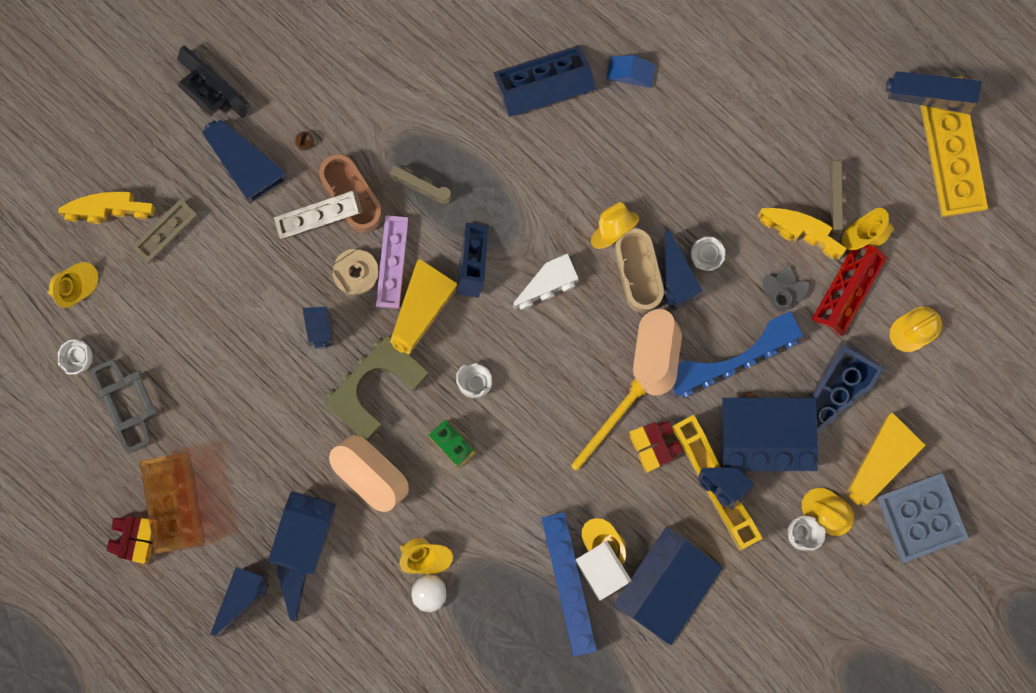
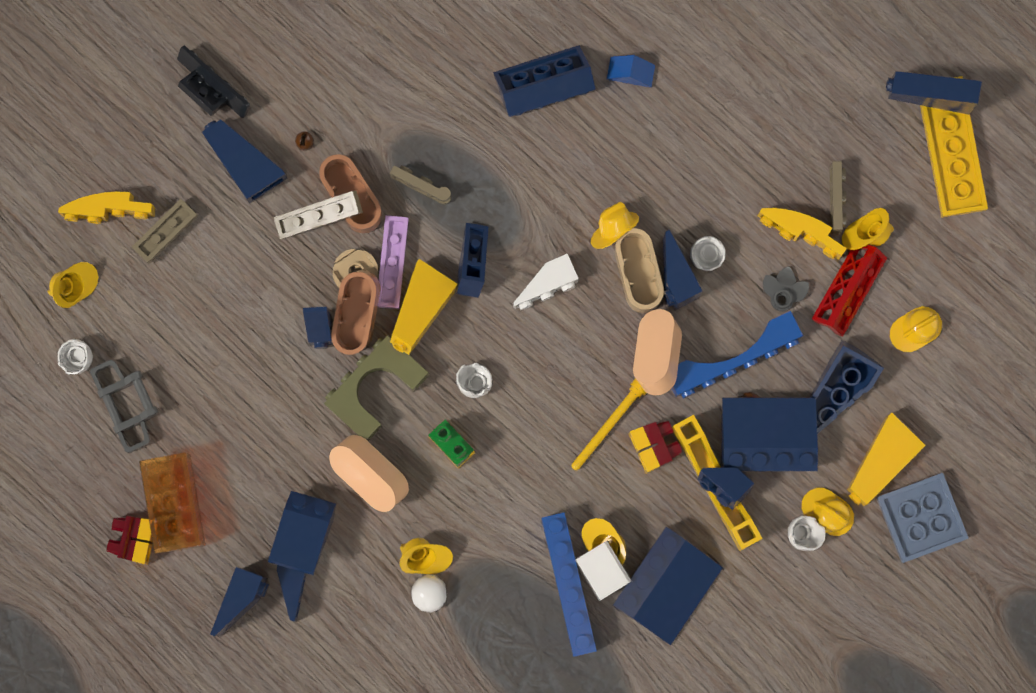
(355, 312): none -> nougat plant

